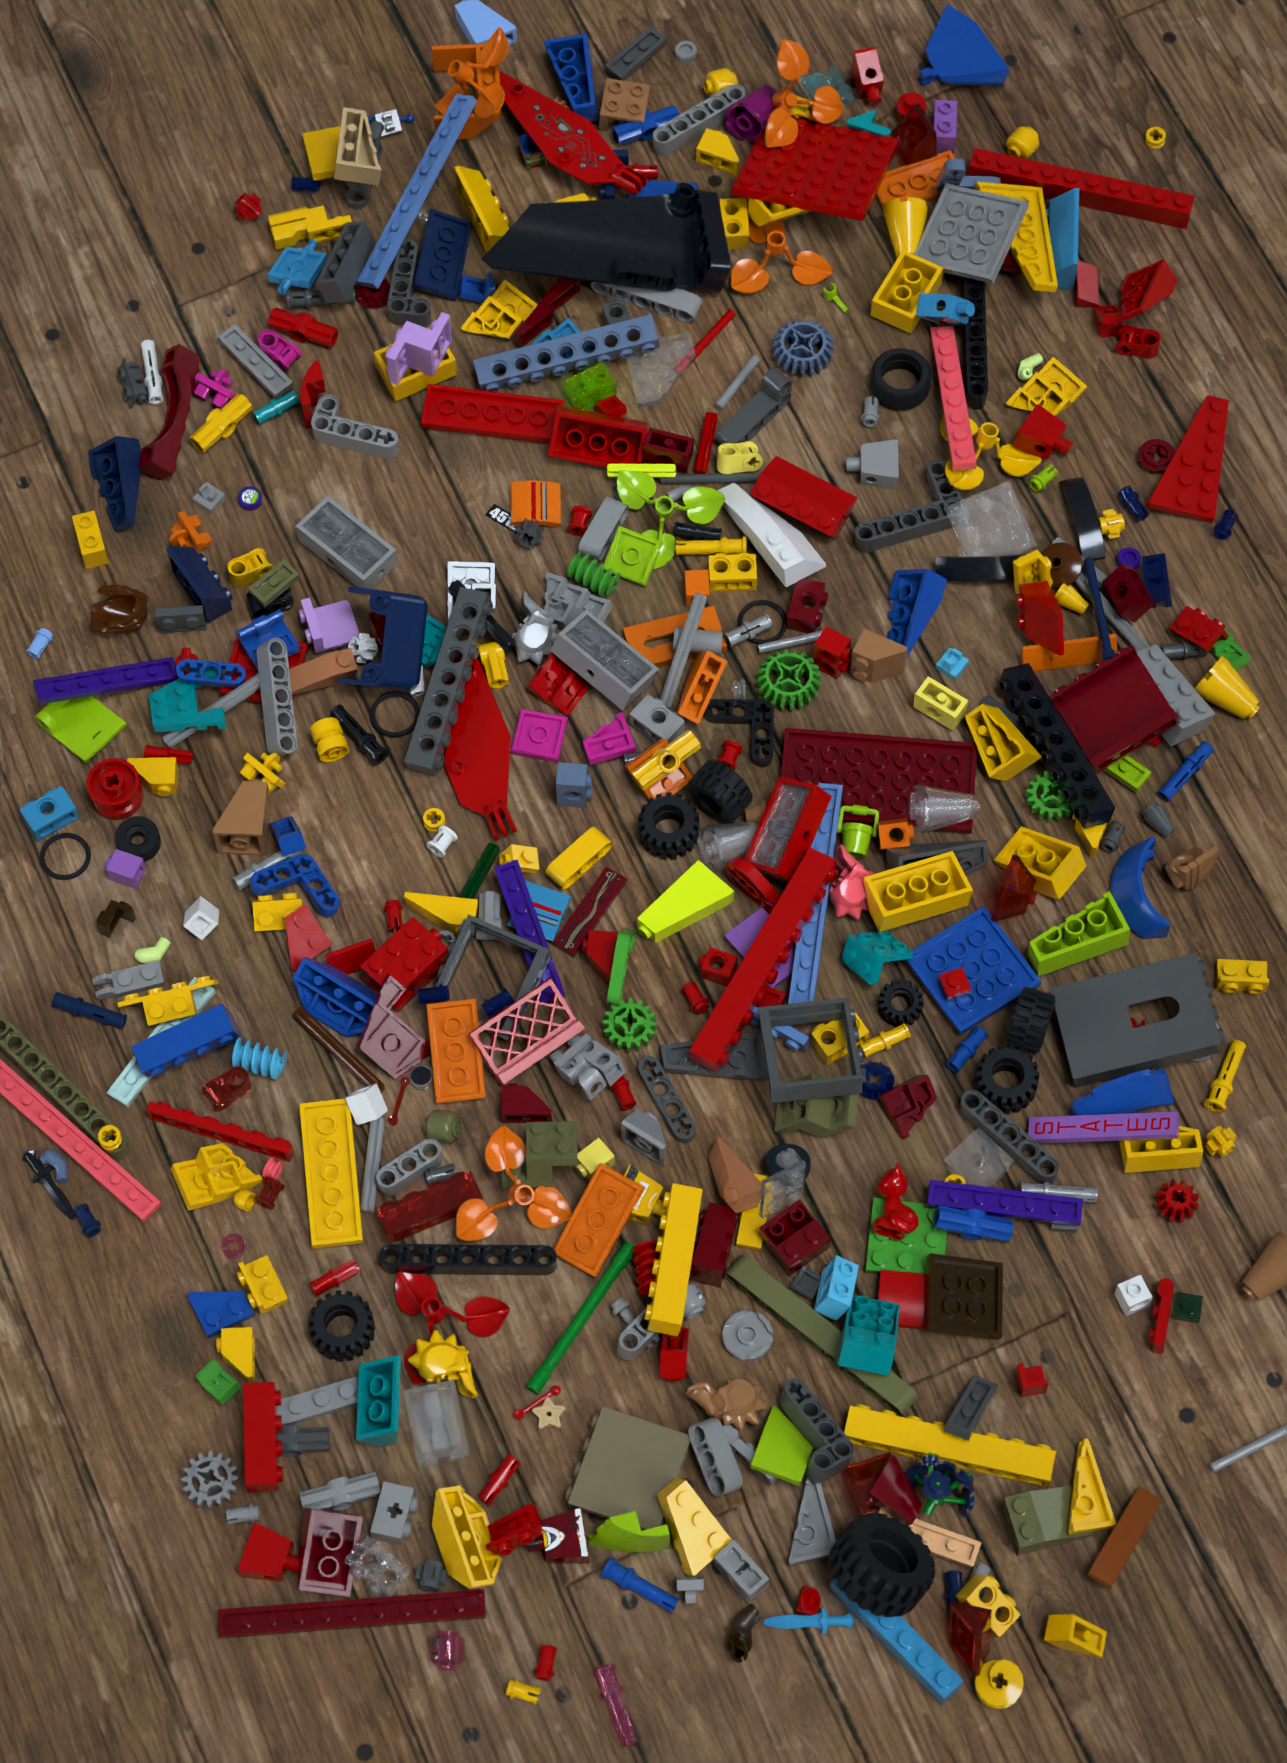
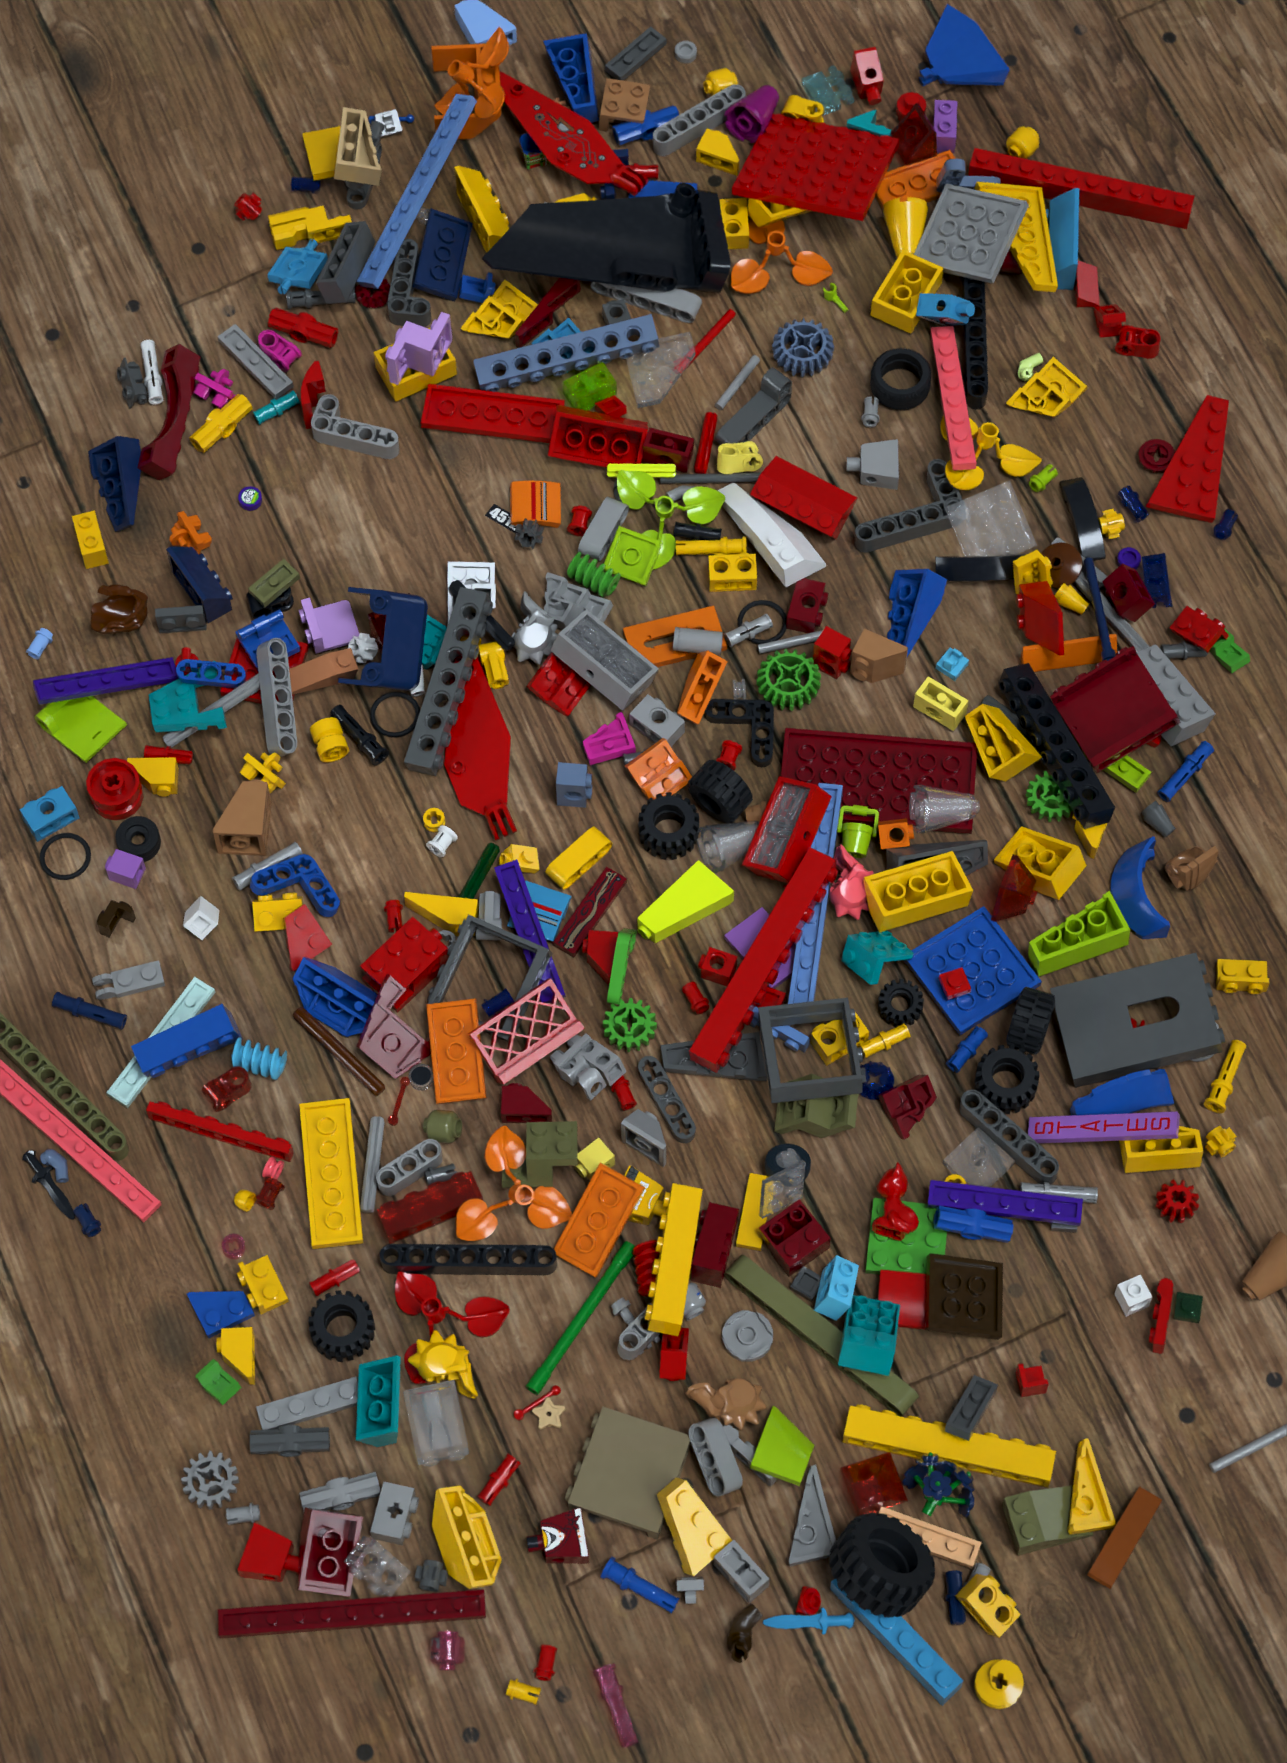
(109, 1130): yellow bush -> none
(152, 954): yellowish green arm -> none
(171, 1004): yellow bracket -> none
(209, 498): light grey tile -> none
(212, 1176): yellow slope -> none
(252, 565): yellow piece -> none
(261, 1437): red brick -> none
(288, 836): blue slope -> none
(346, 544): brick -> none
(351, 957): red slope -> none
(366, 1104): white panel -> none
(433, 994): clear blue pin -> none
(514, 1530): red bracket -> none
(539, 735): dark pink tile -> none
(625, 1535): lime slope -> none
(653, 768): yellow piece -> none
(683, 649): light grey axle -> none
(696, 582): orange panel -> none
(733, 1178): nougat slope -> none
(752, 883): red piece -> none
(798, 1402): dark grey beam -> none
(827, 104): orange plant -> none
(895, 1492): dark red slope -> none
(970, 1634): clear red slope -> none
(1042, 434): red torso -> none
(1075, 1635): yellow slope -> none
(1110, 841): dark grey pin -> none
(1146, 288): red wedge -> none
(1161, 137): yellow bush -> none
(1228, 690): yellow cone -> none

